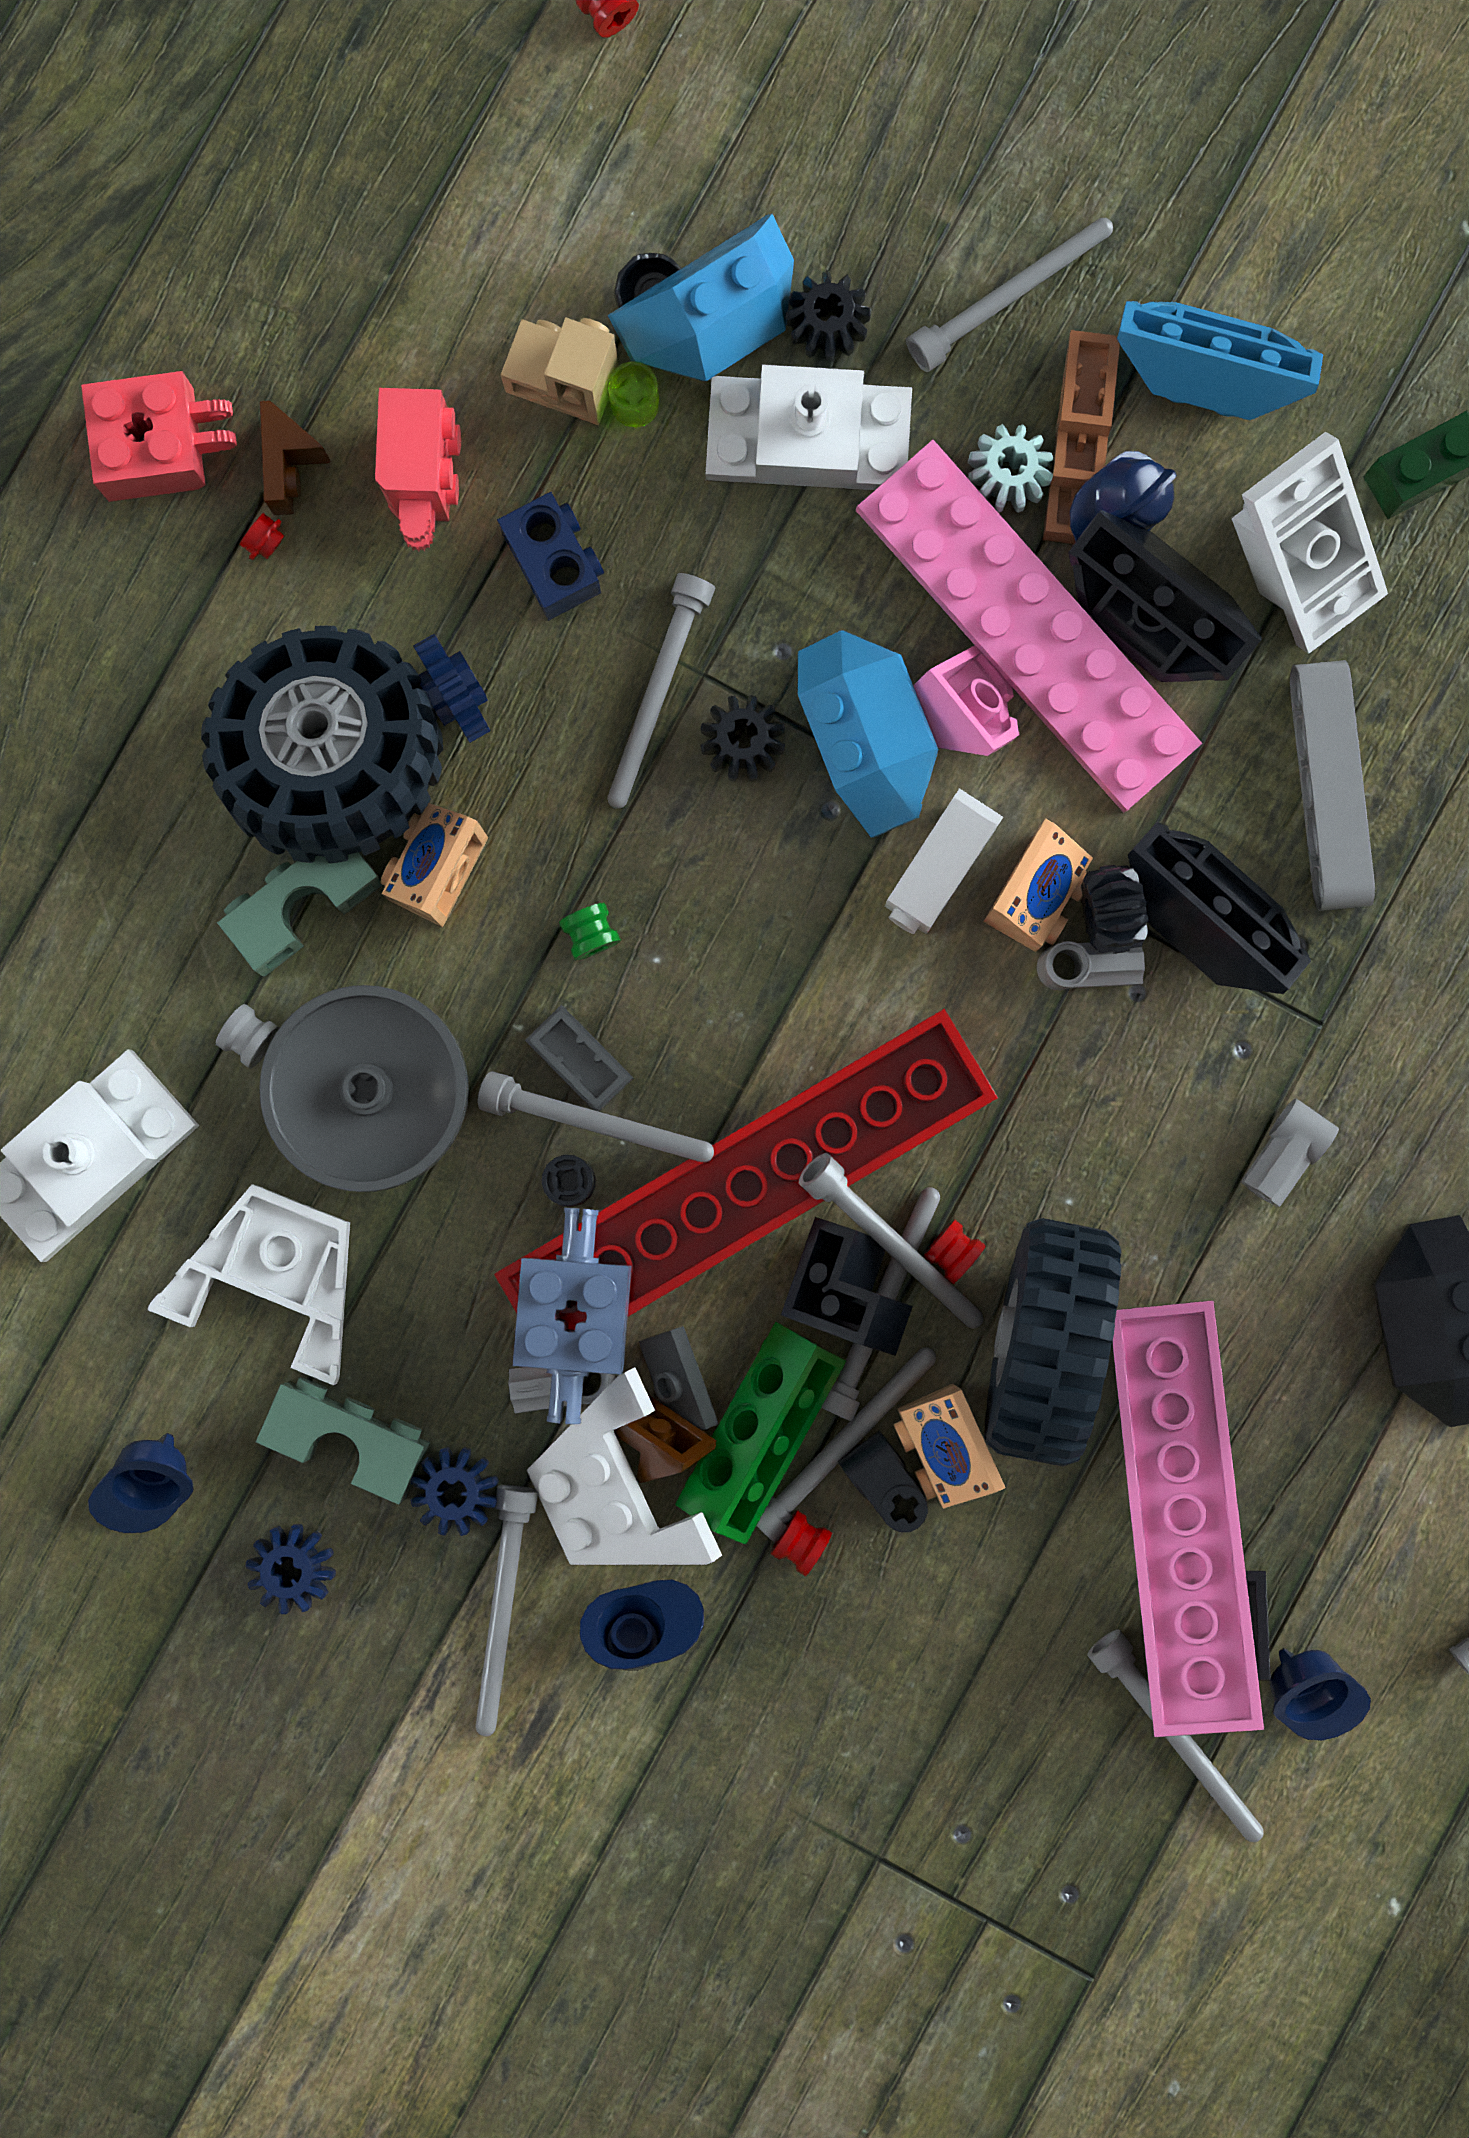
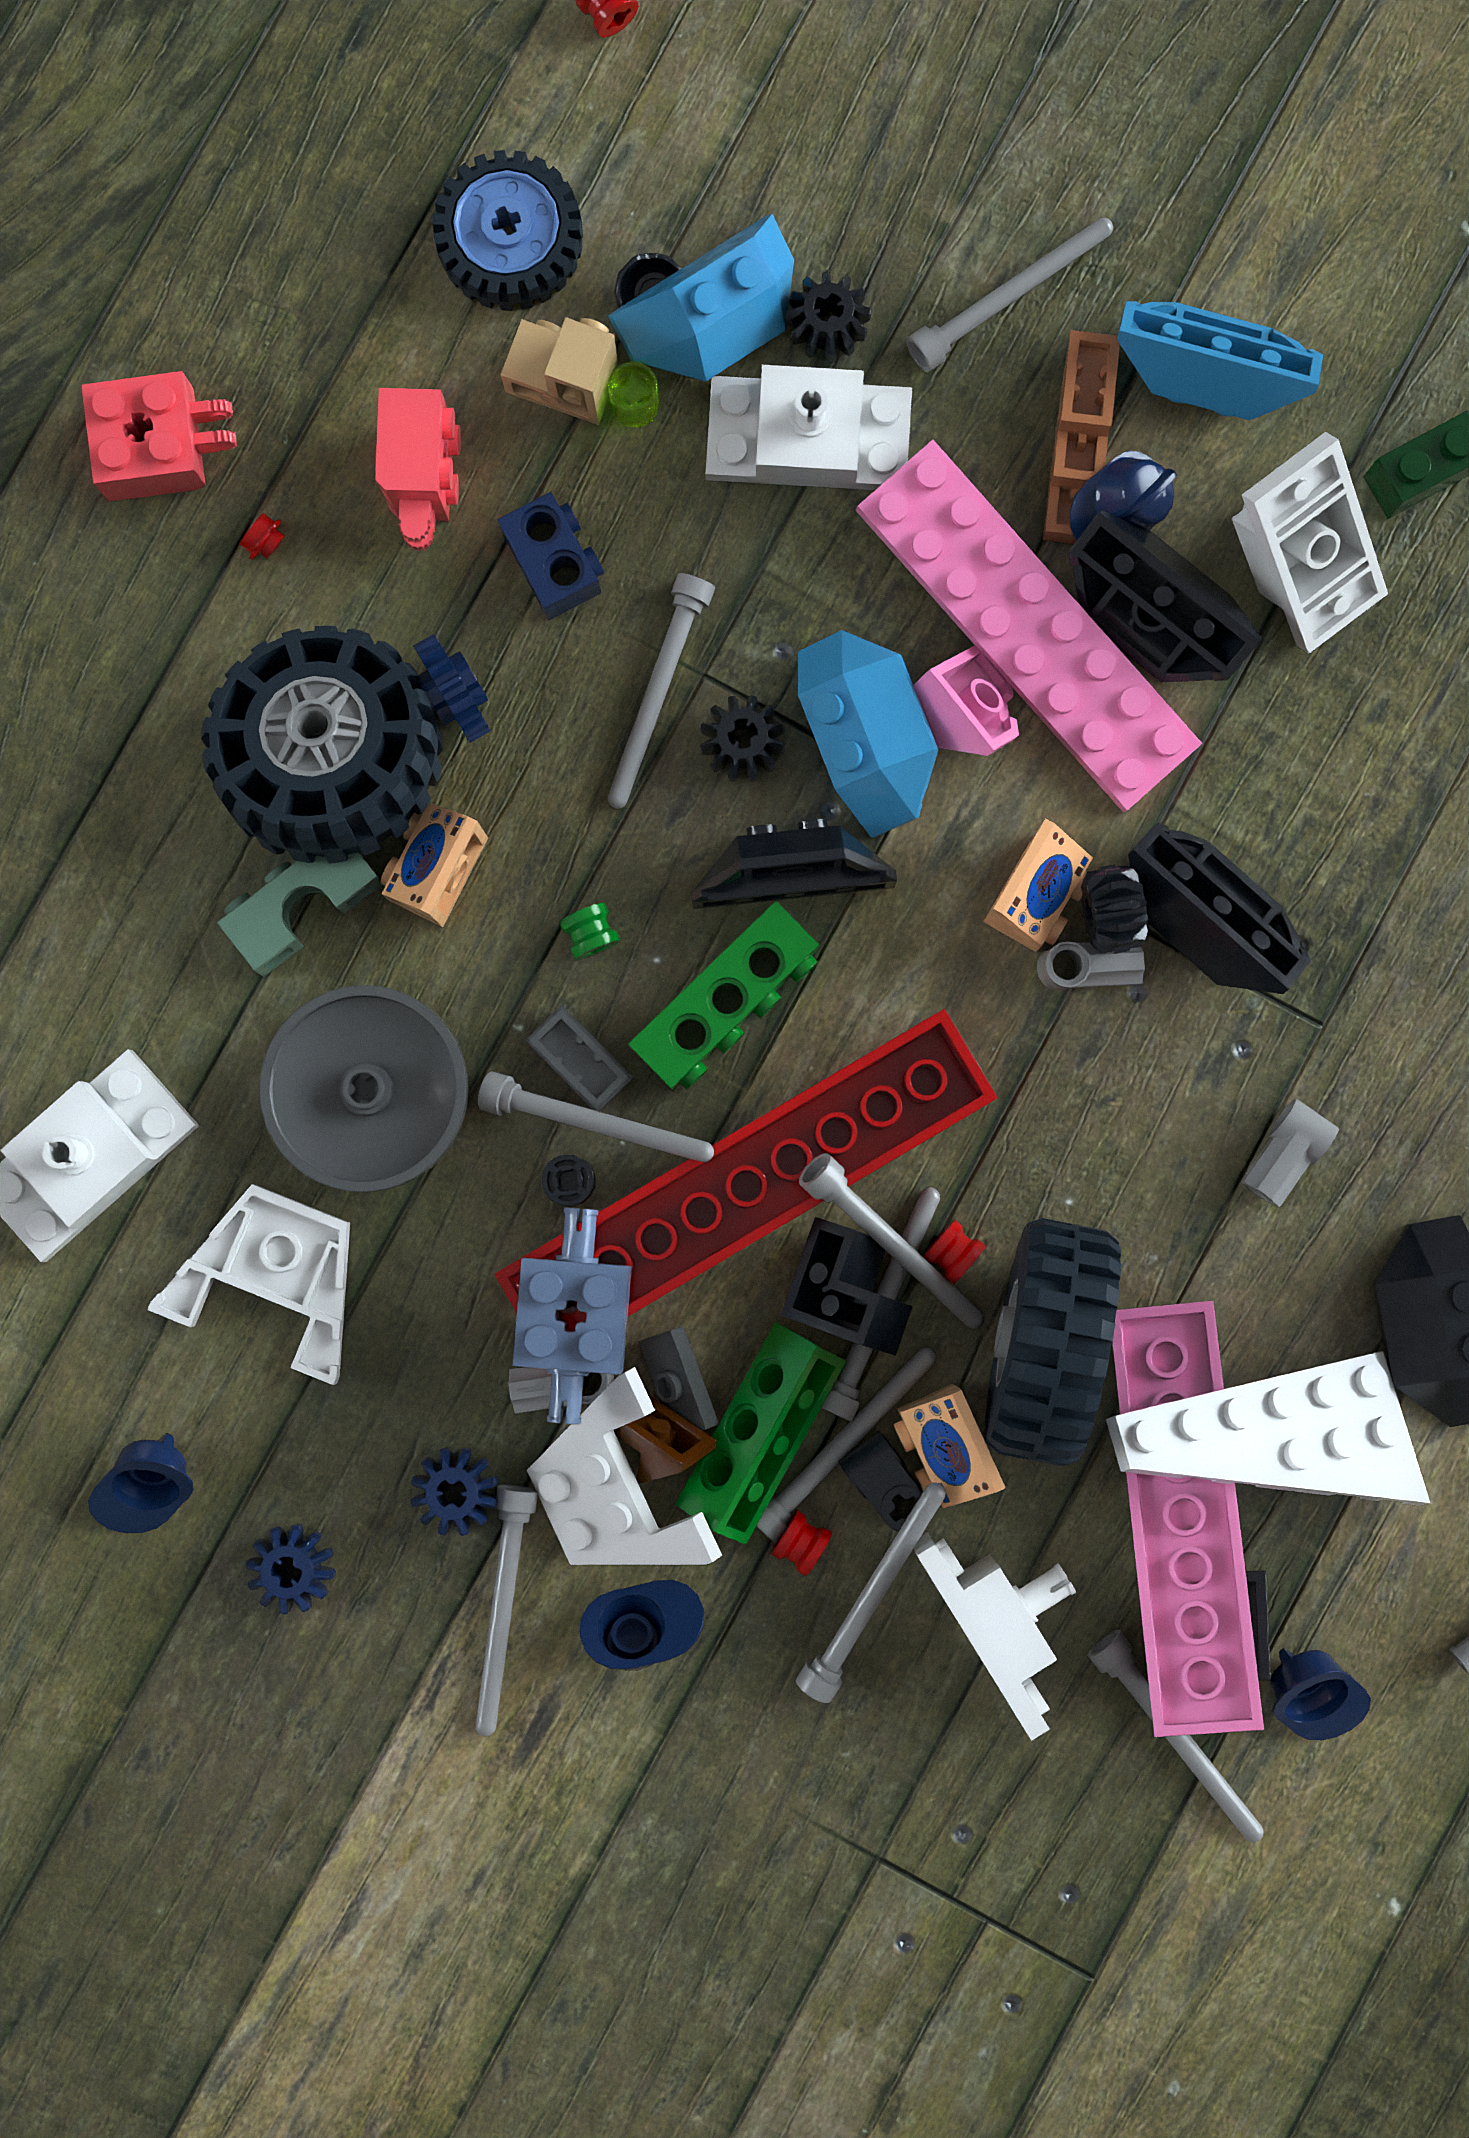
(246, 1036): light grey wheel -> none
(283, 446): reddish brown slope -> none
(386, 1452): sand green arch -> none
(515, 195): none -> wheel
(771, 933): none -> green brick
(791, 866): none -> black wedge
(822, 1675): none -> light grey piece
(942, 863): white slope -> none
(1000, 1622): none -> white brick
(1019, 454): light aqua gear -> none
(1294, 1432): none -> white wing
(1332, 785): light grey beam -> none

